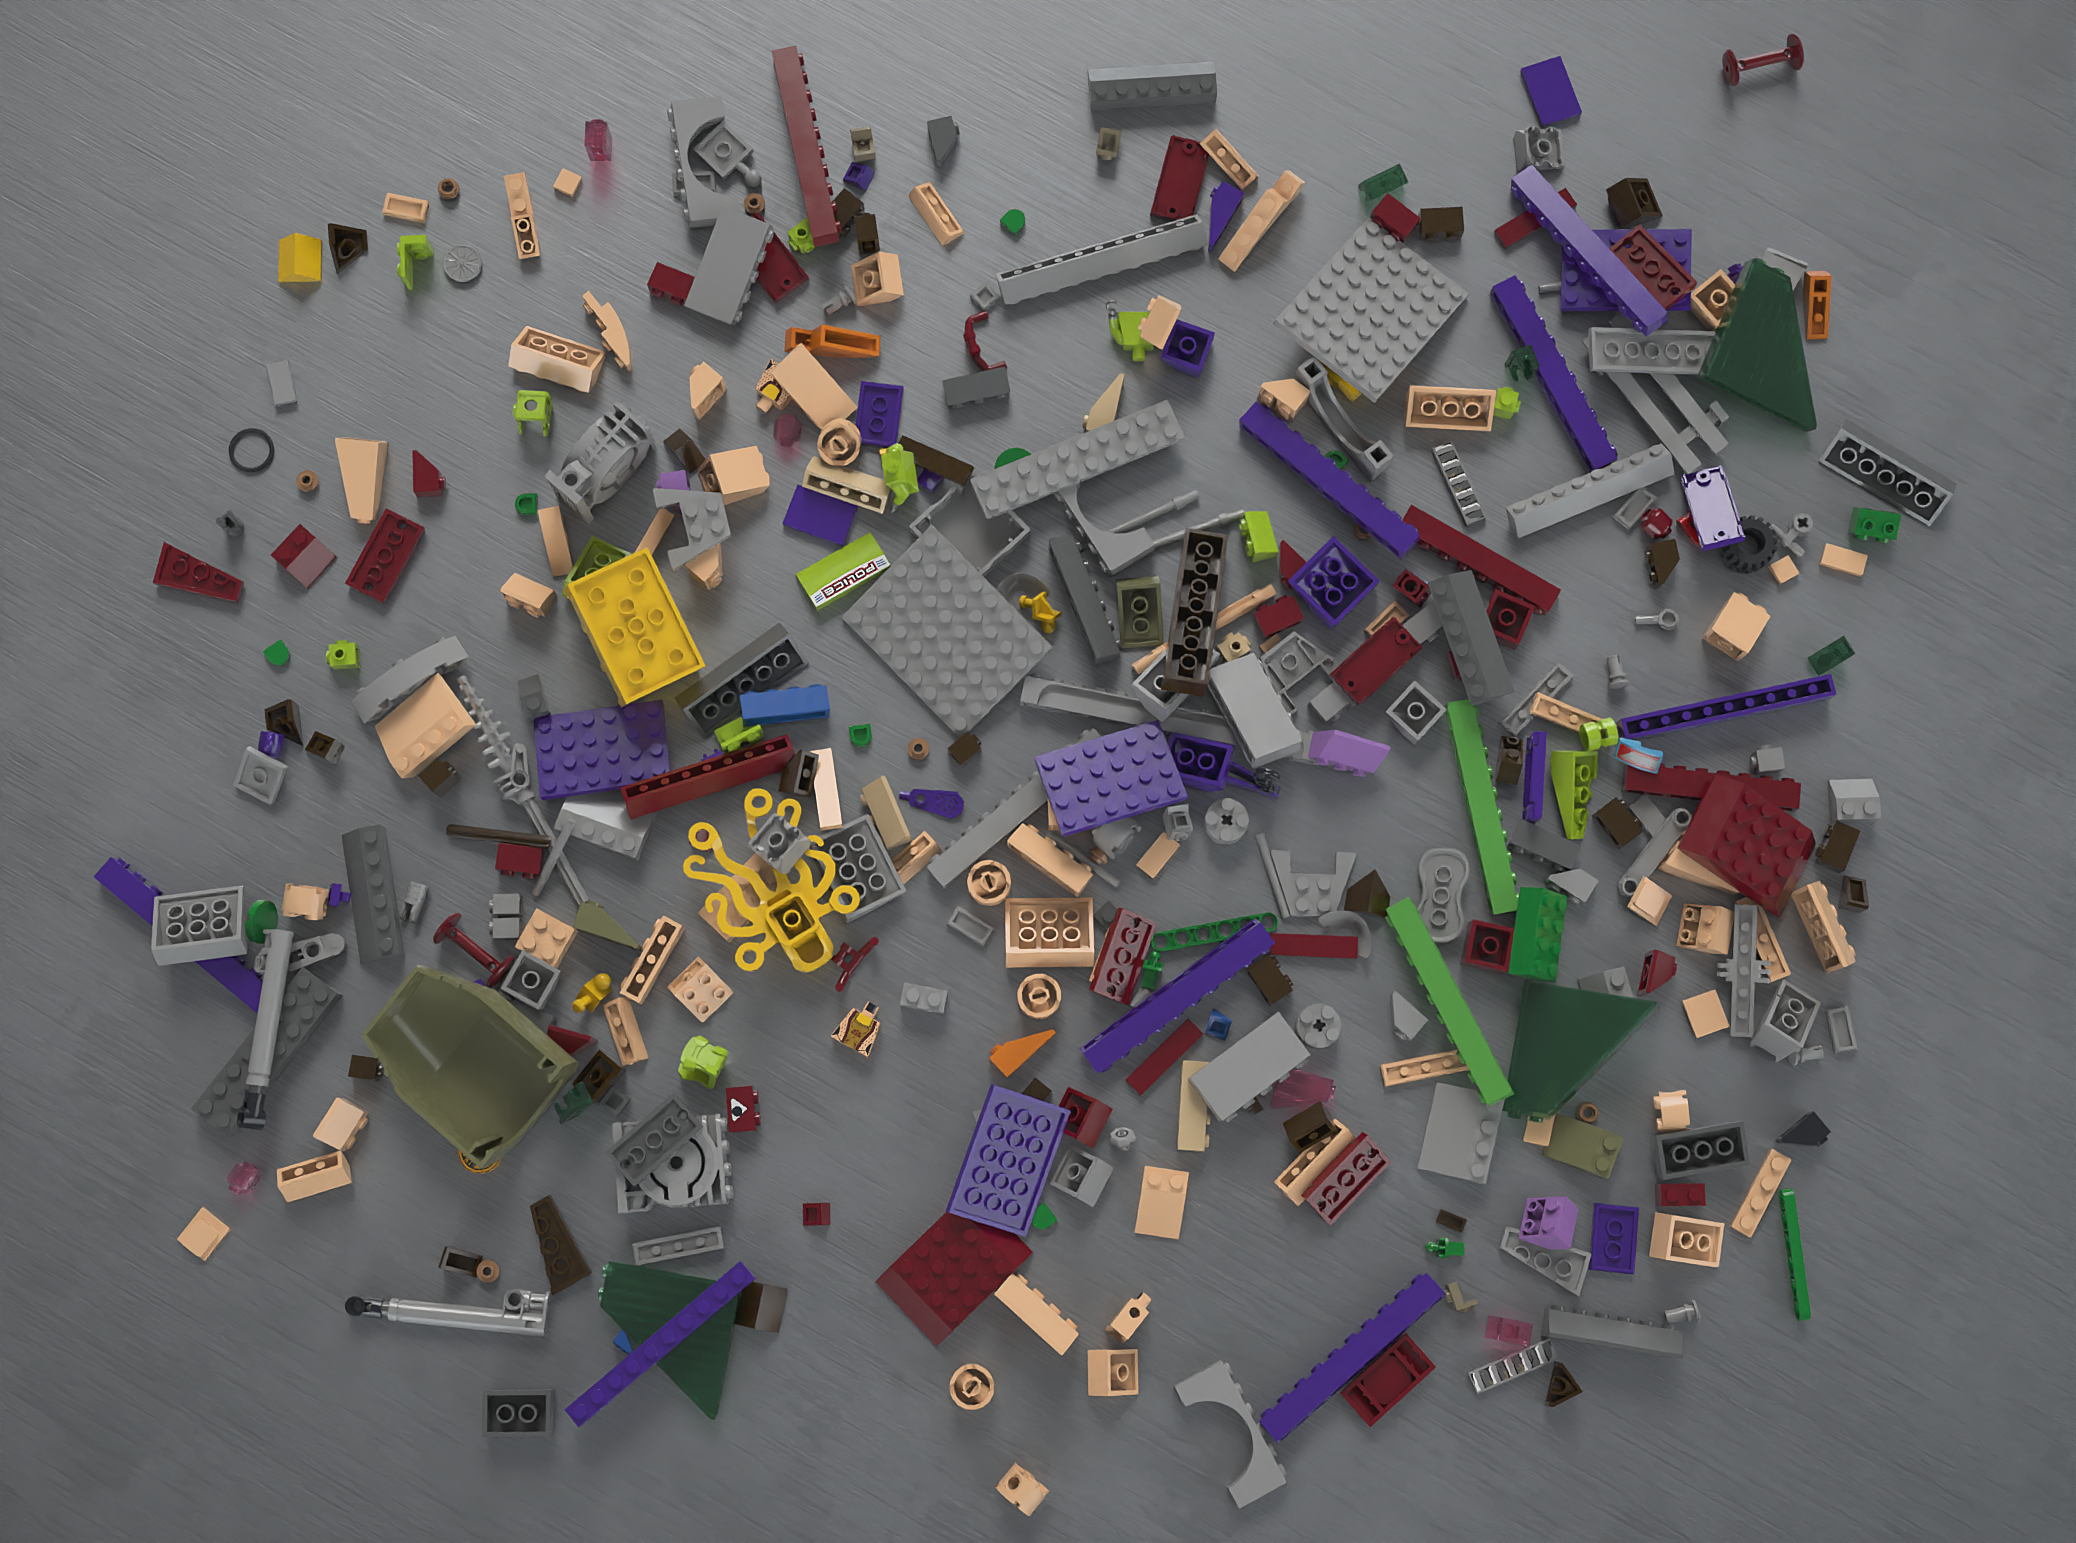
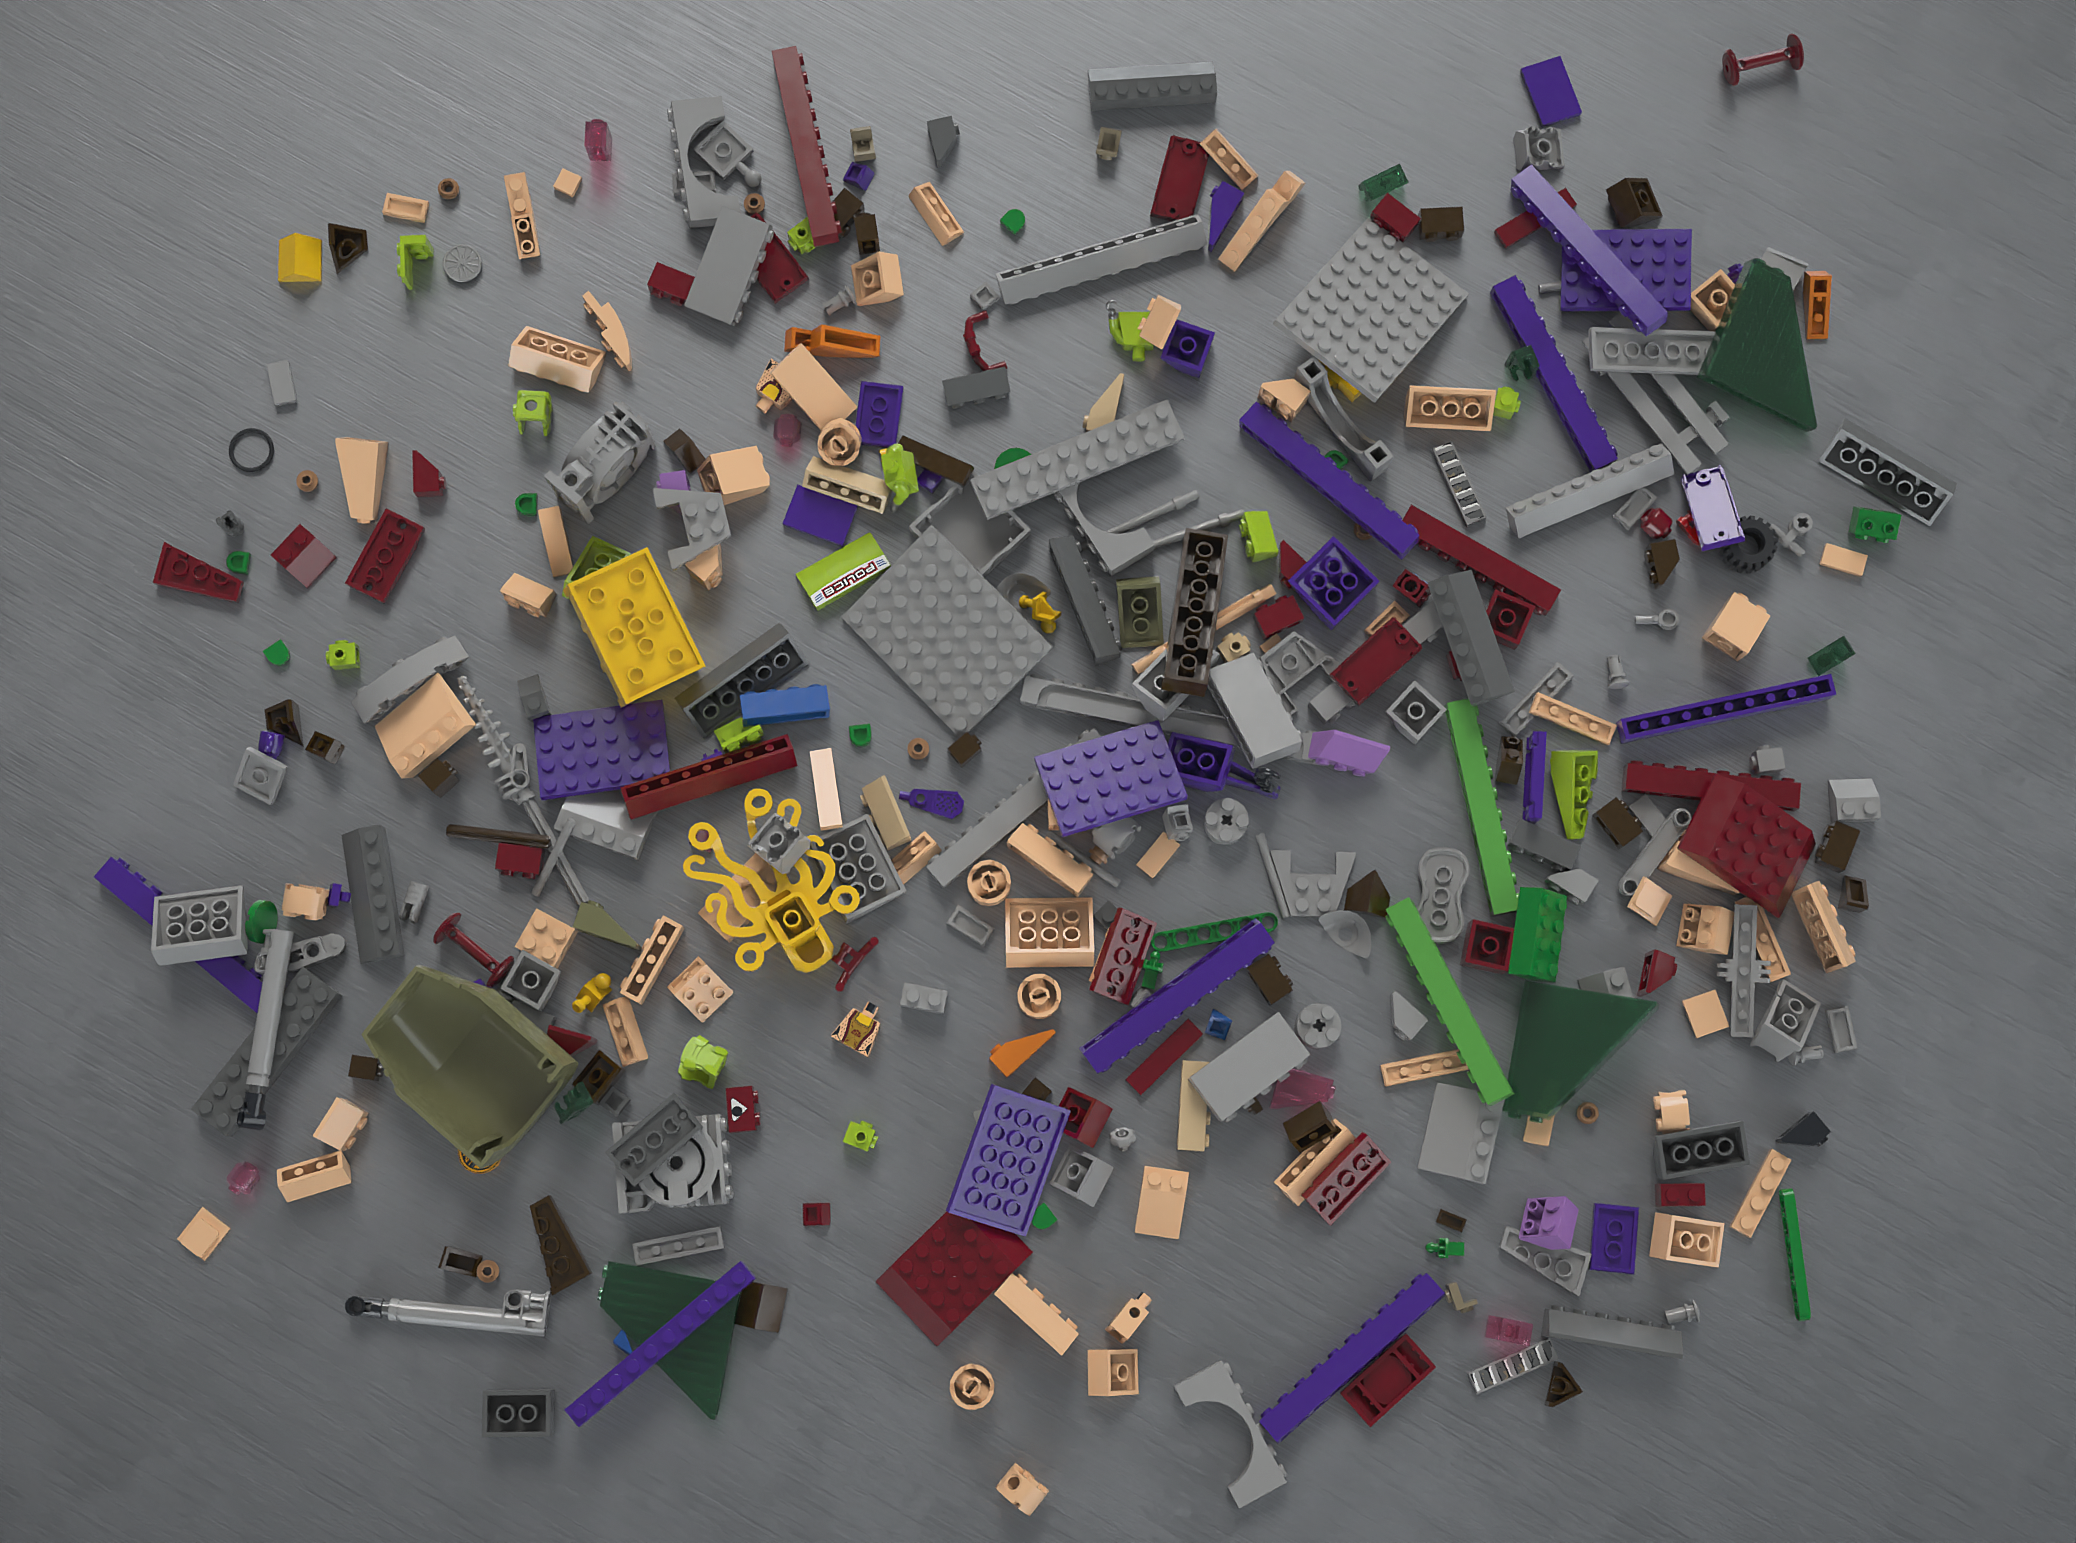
(238, 562): none -> green tile
(506, 906): light grey piece -> none
(656, 530): light nougat slope -> none
(705, 389): light nougat slope -> none
(799, 774): dark brown slope -> none
(861, 1135): none -> lime brick
(1314, 946): dark red tile -> none
(1583, 1146): olive slope -> none
(1598, 734): lime wheel -> none
(1639, 757): slope -> none
(1654, 267): dark red piece -> none
(1783, 570): light nougat tile -> none

